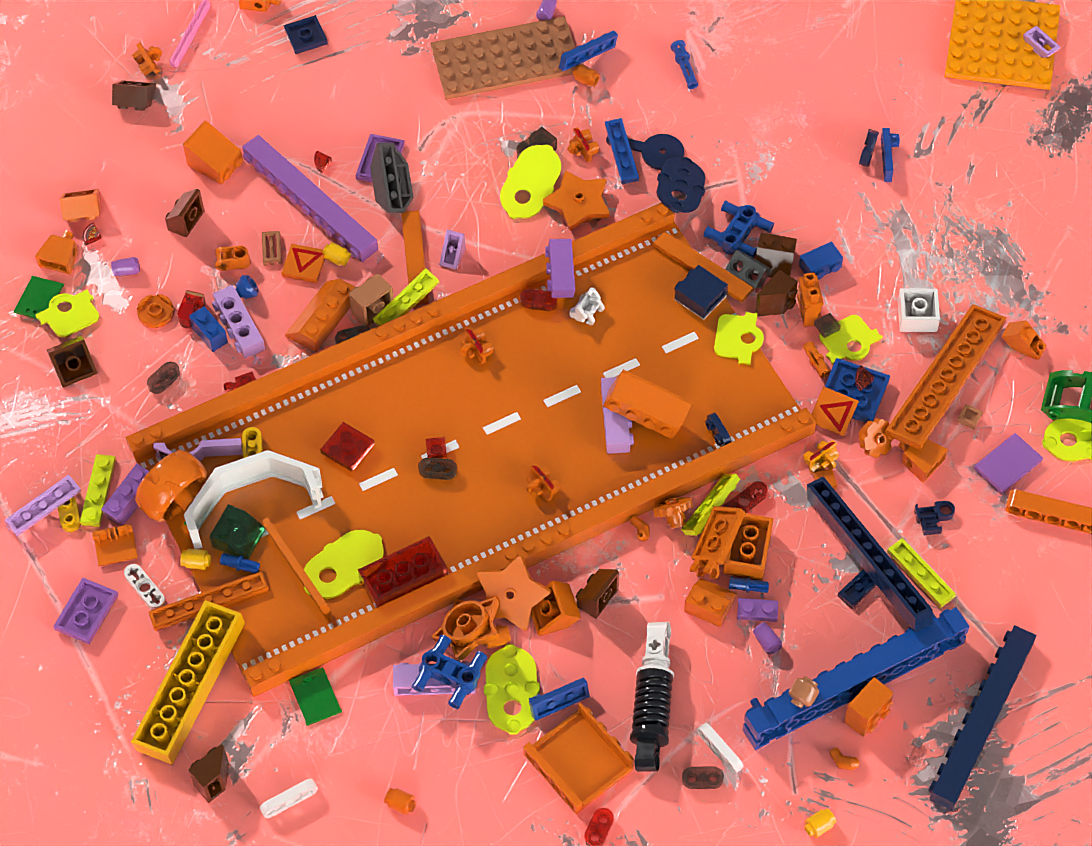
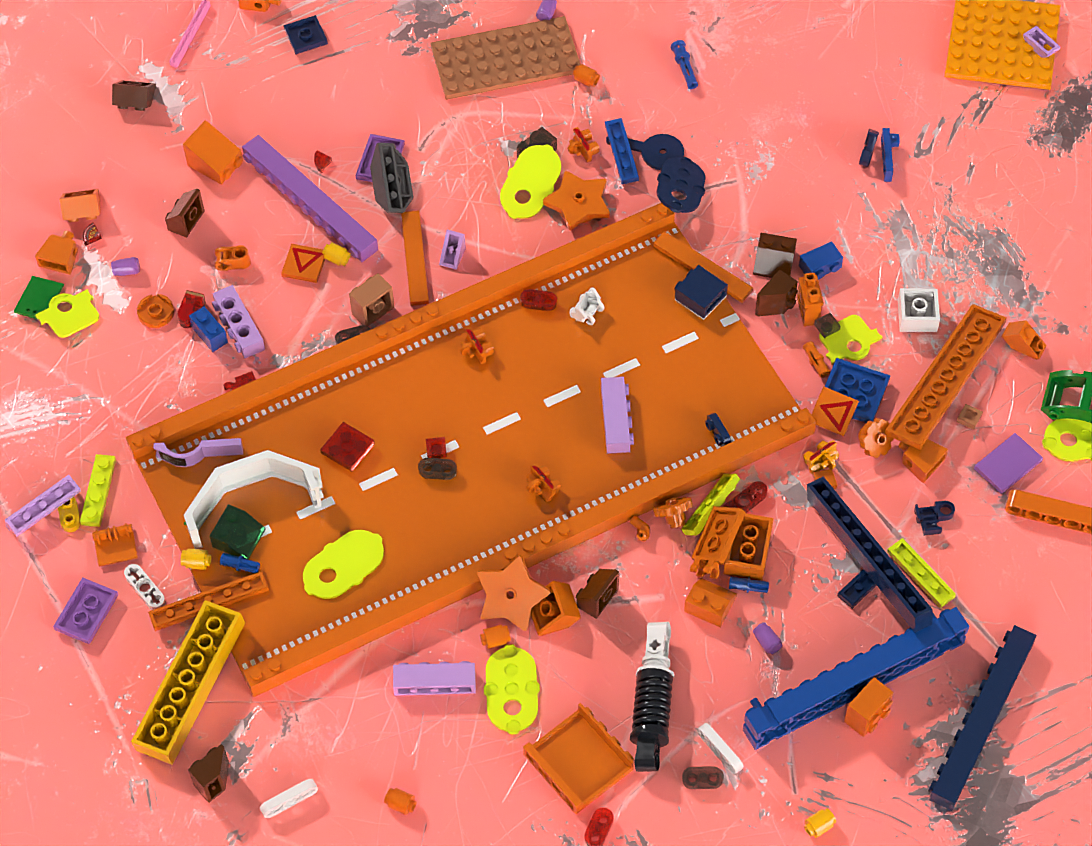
(72, 361): reddish brown slope -> none
(122, 502): medium lavender brick -> none
(149, 56): orange hips -> none
(162, 377): clear smoke plate -> none
(171, 486): orange wheel -> none
(246, 287): blue cone -> none
(249, 446): yellow plate -> none
(272, 259): nougat tile -> none
(296, 566): orange tile -> none
(315, 696): green container -> none
(321, 314): orange slope -> none
(402, 572): clear red brick -> none
(407, 298): neon yellow plate -> none
(449, 671): blue piece -> none
(469, 626): orange plate -> none
(558, 699): blue hinge -> none
(560, 268): medium lavender brick -> none
(588, 50): blue plate -> none
(647, 404): orange slope -> none
(729, 333): neon yellow piece -> none
(738, 229): blue piece -> none
(749, 266): dark grey brick -> none
(757, 610): medium lavender plate -> none
(803, 692): nougat head -> none
(843, 762): orange arm -> none
(863, 378): clear red tile -> none

